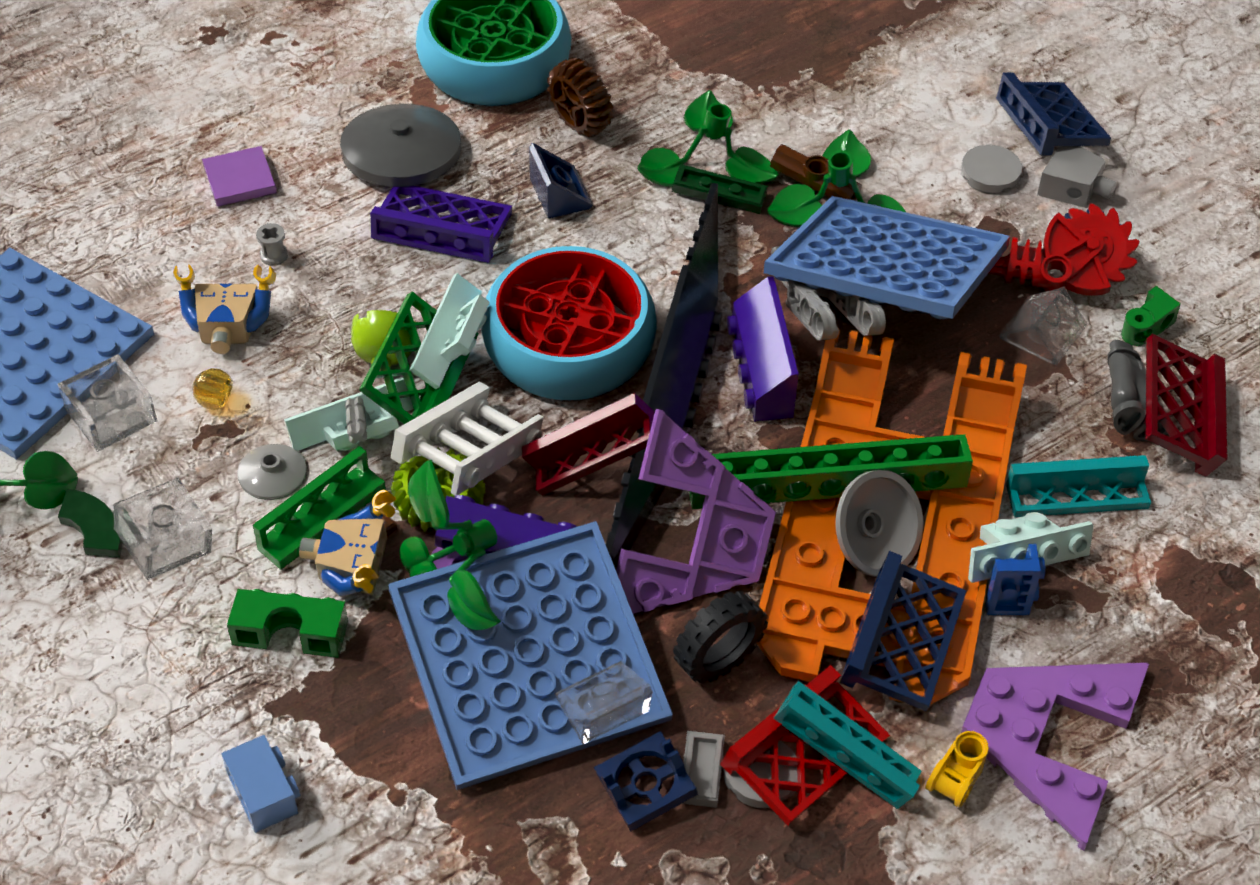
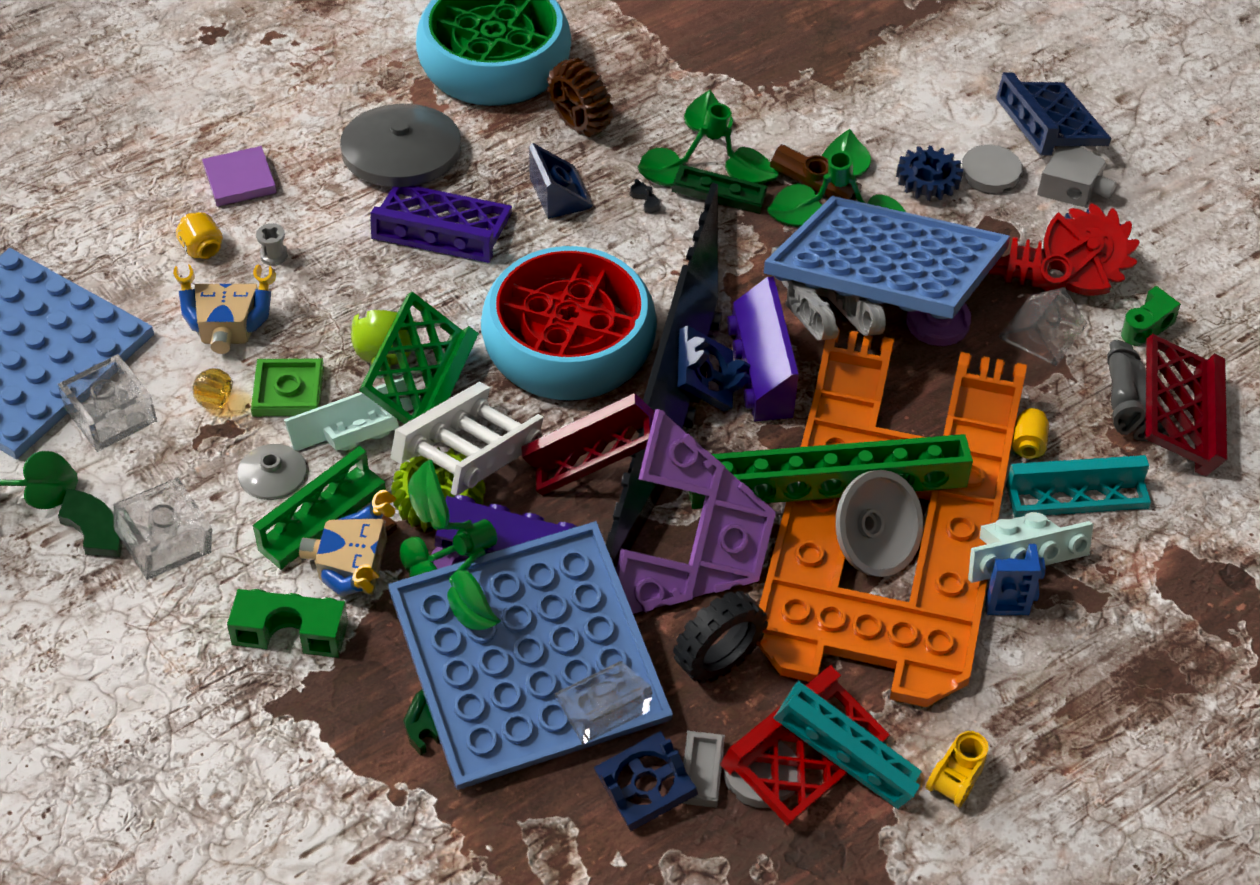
(199, 235): none -> yellow head
(260, 782): medium blue brick -> none
(287, 386): none -> bright green tile
(356, 420): light grey axle -> none
(419, 723): none -> dark green piece
(451, 330): light aqua bracket -> none
(640, 191): none -> black piece
(695, 352): none -> dark blue piece
(872, 629): dark blue fence -> none
(929, 173): none -> dark blue gear
(939, 331): none -> medium lavender tile
(1012, 716): medium lavender wing -> none
(1031, 433): none -> yellow brick

